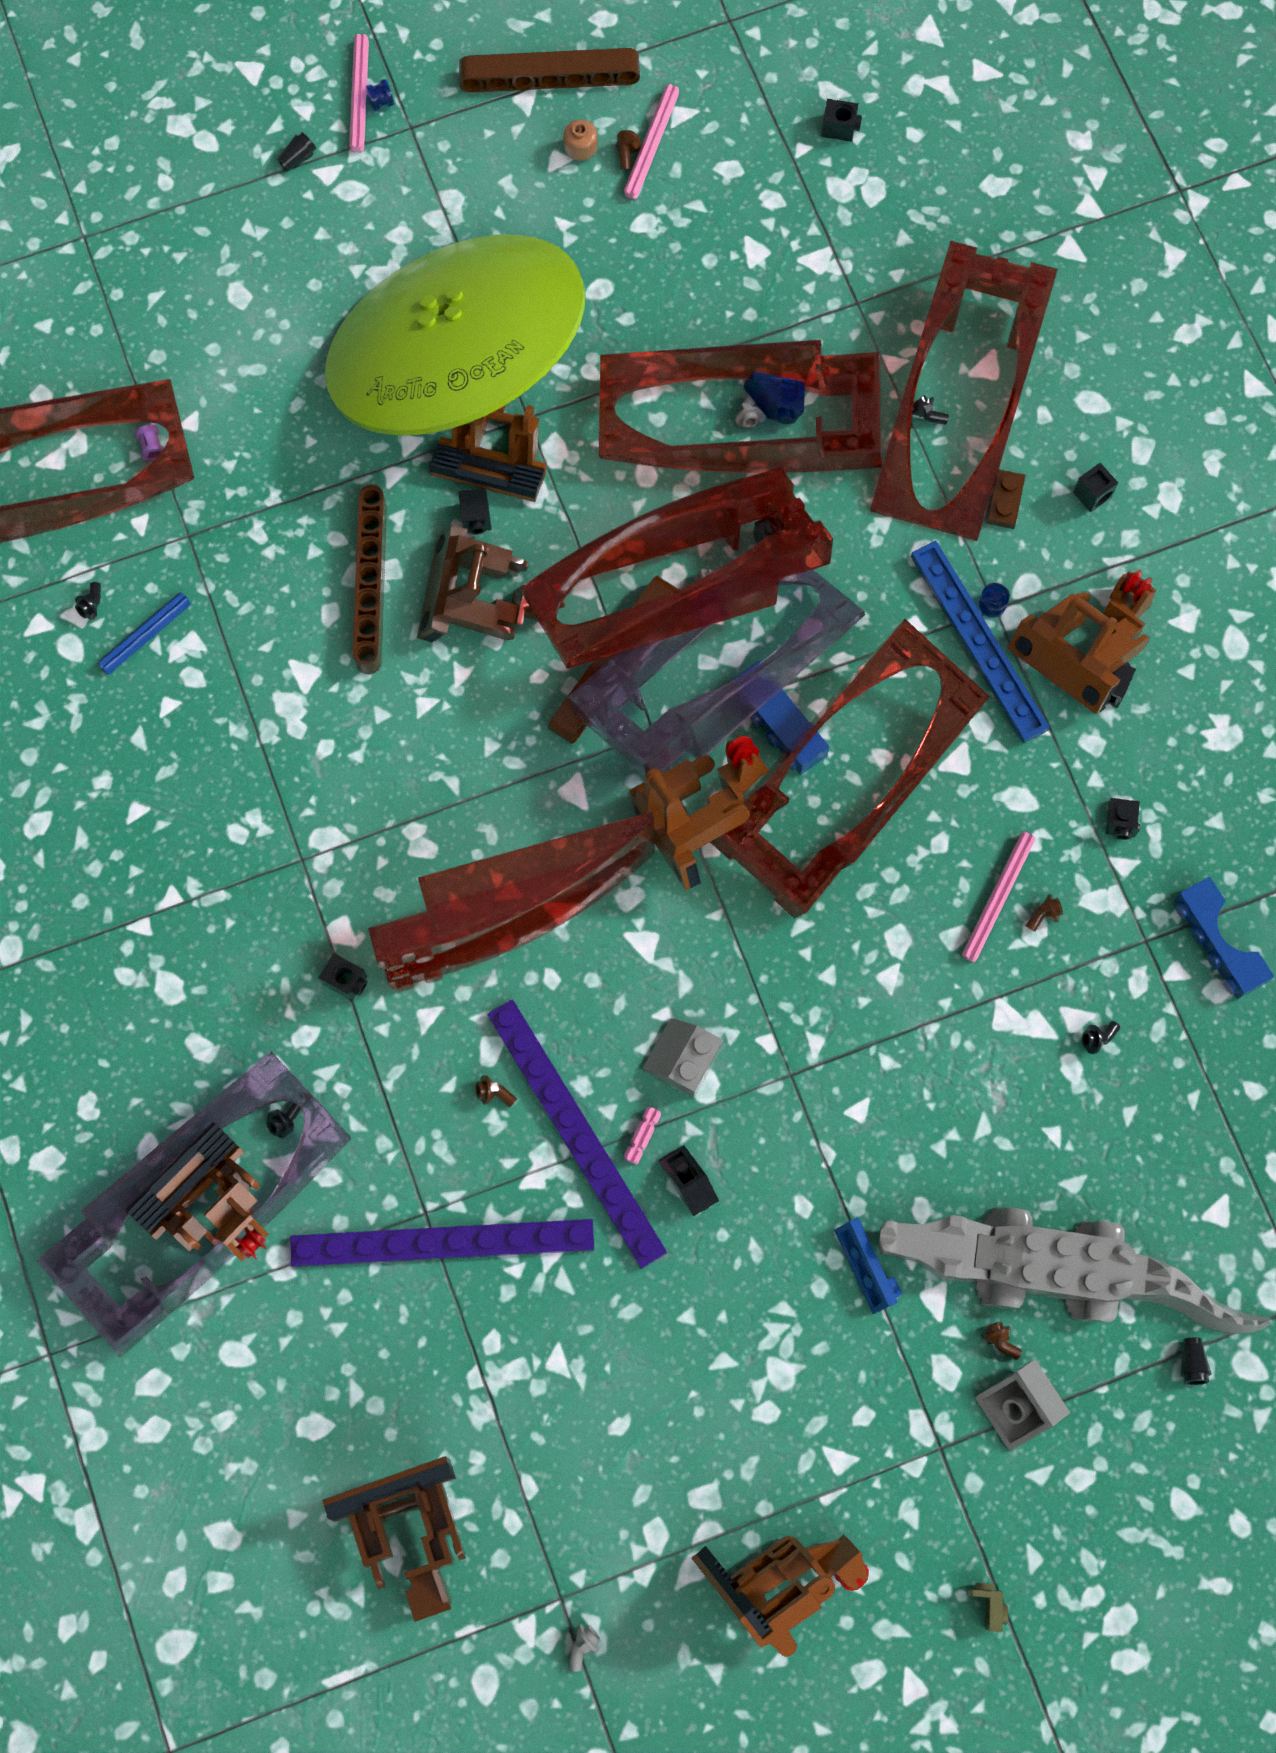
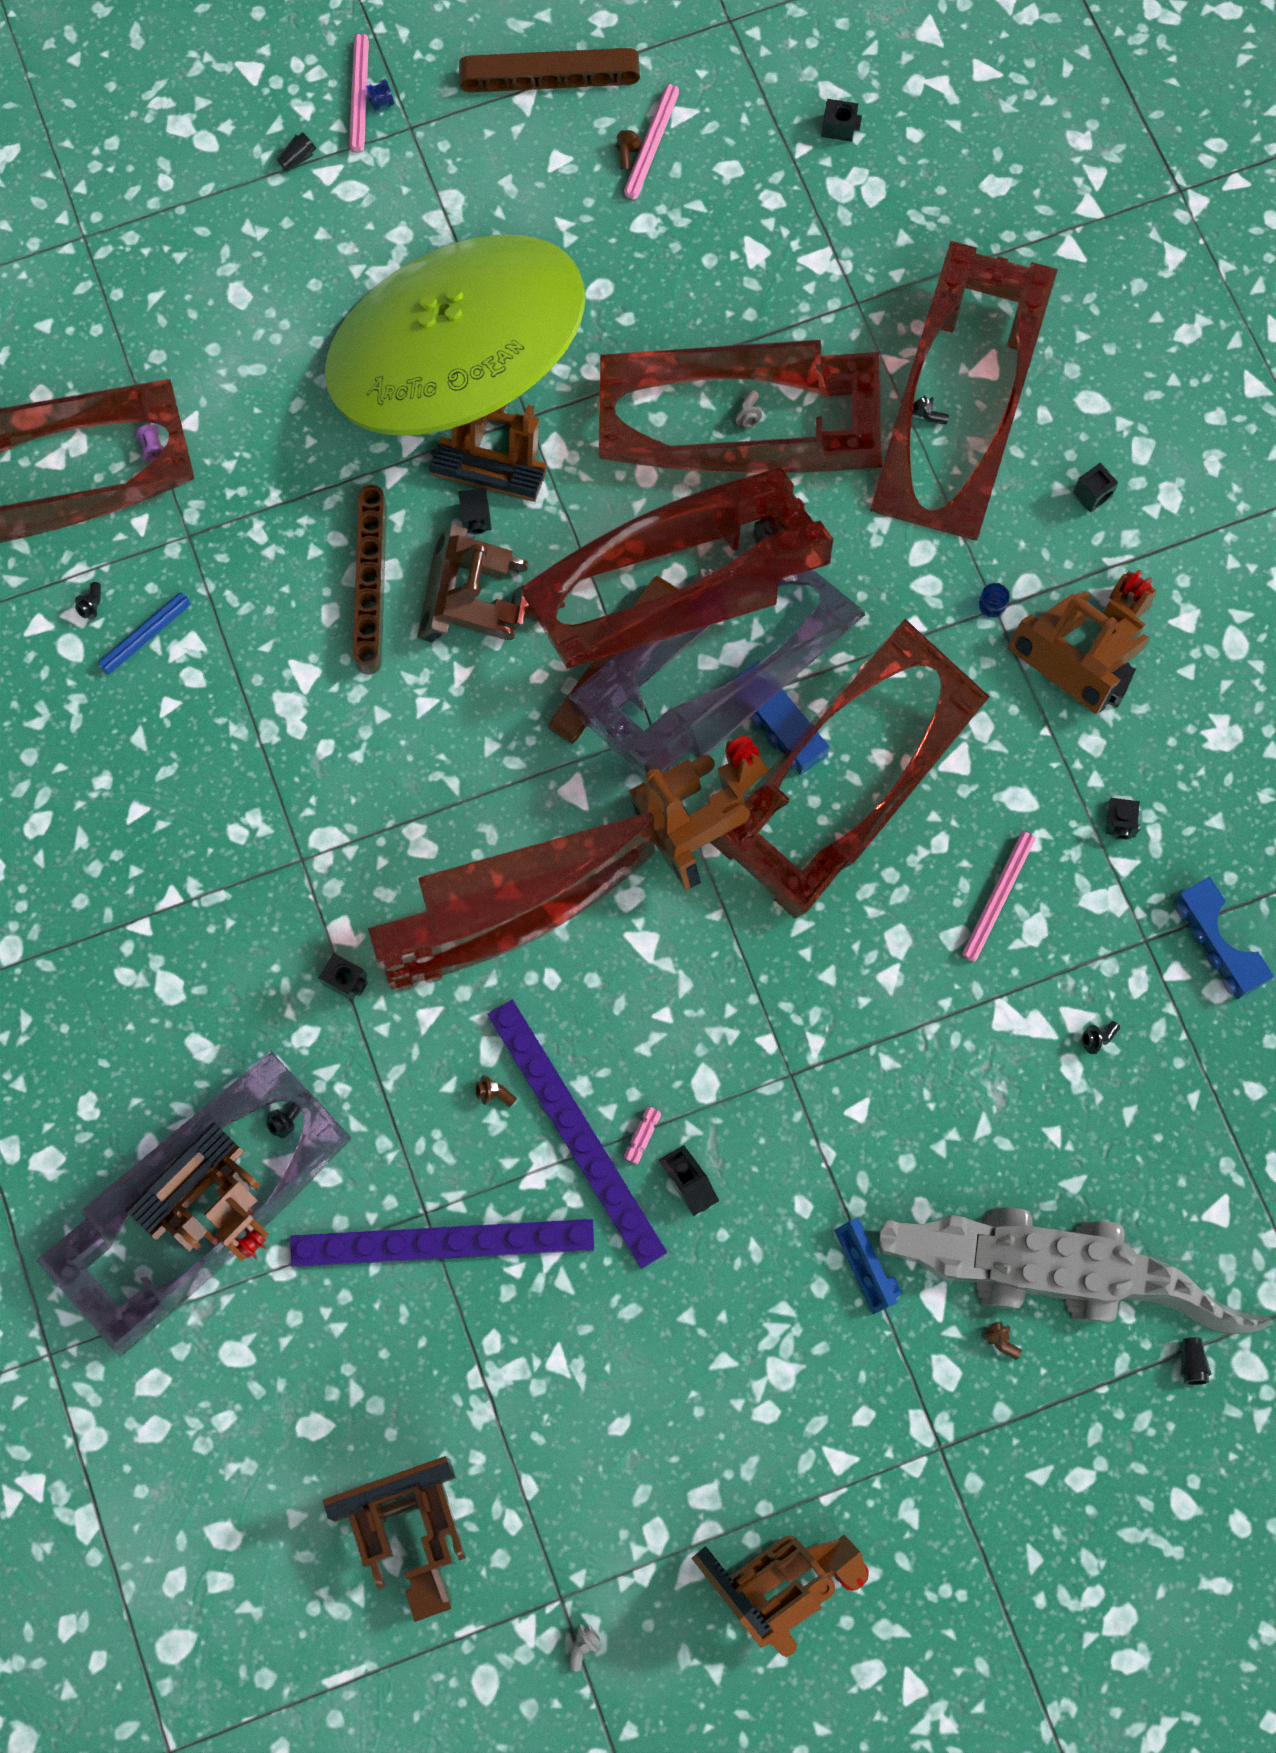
(580, 140): nougat head -> none
(683, 1056): light grey slope -> none
(777, 396): clear blue slope -> none
(980, 642): blue plate -> none
(996, 1612): olive bracket -> none
(1006, 499): reddish brown plate -> none
(1022, 1405): light grey slope -> none
(1050, 908): reddish brown plate -> none

